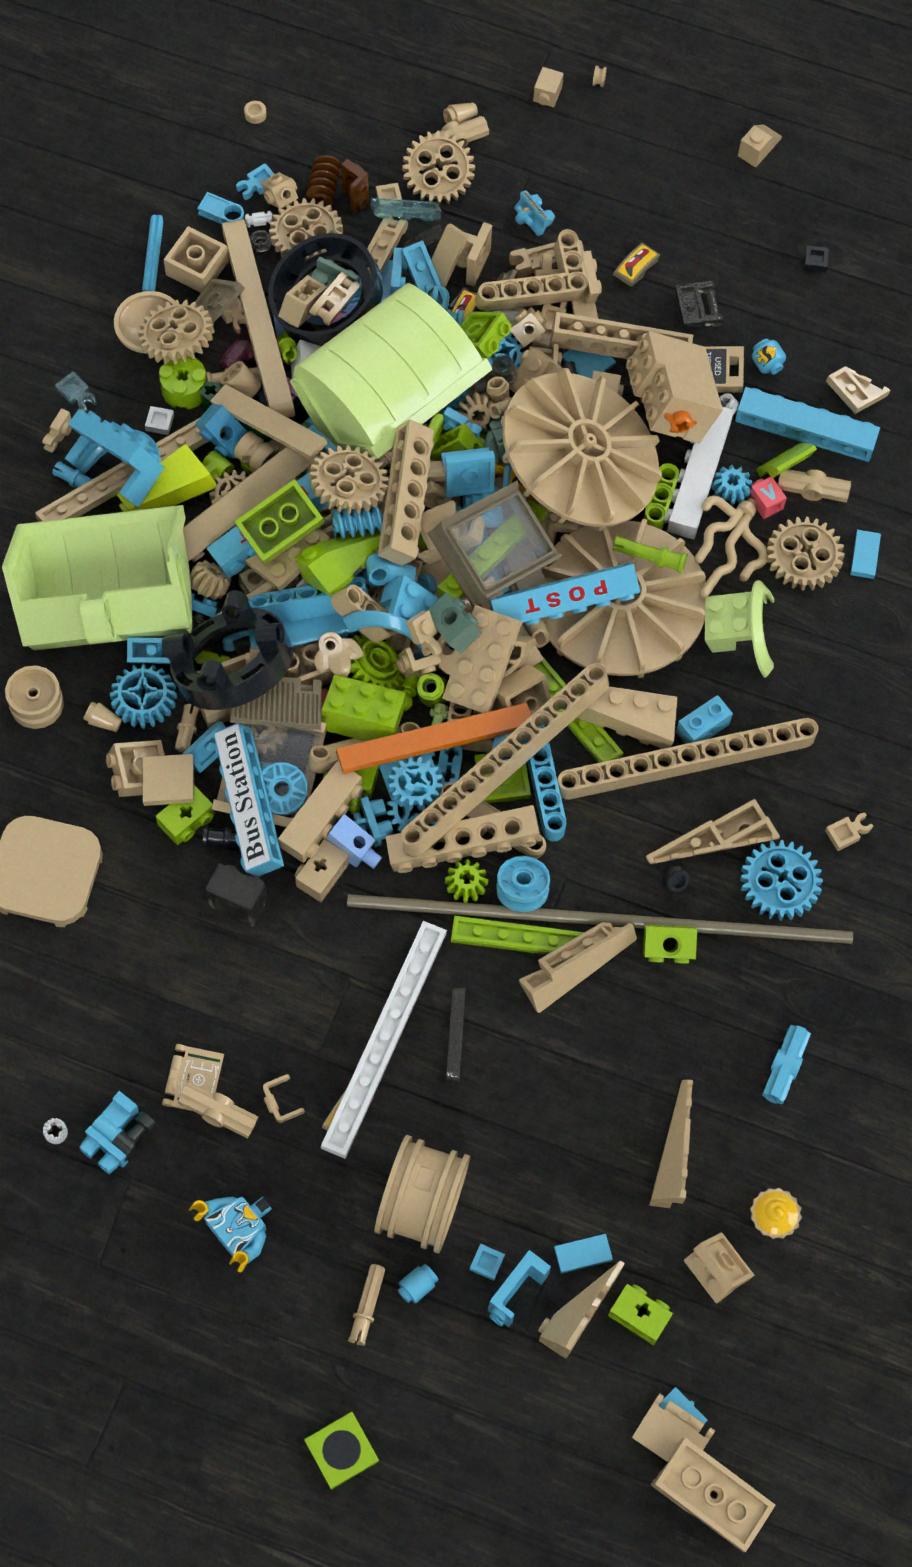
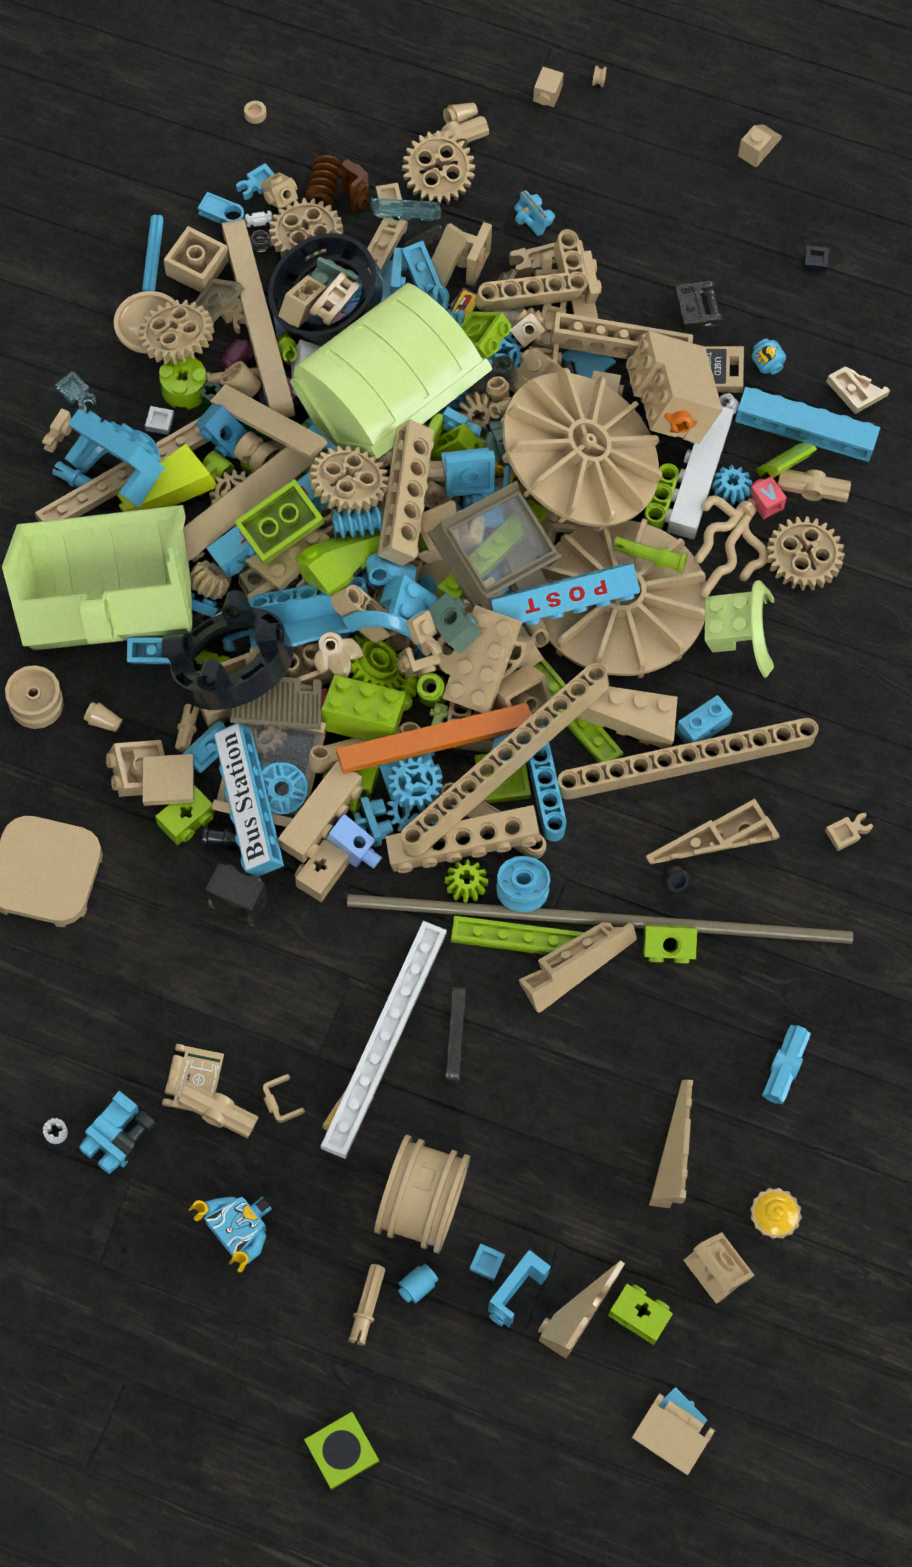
(163, 698): medium azure gear -> none
(455, 766): medium azure beam -> none
(583, 1253): medium azure tile -> none
(635, 264): slope -> none
(733, 1514): tan piece -> none
(769, 897): medium azure gear -> none
(865, 554): medium azure tile -> none

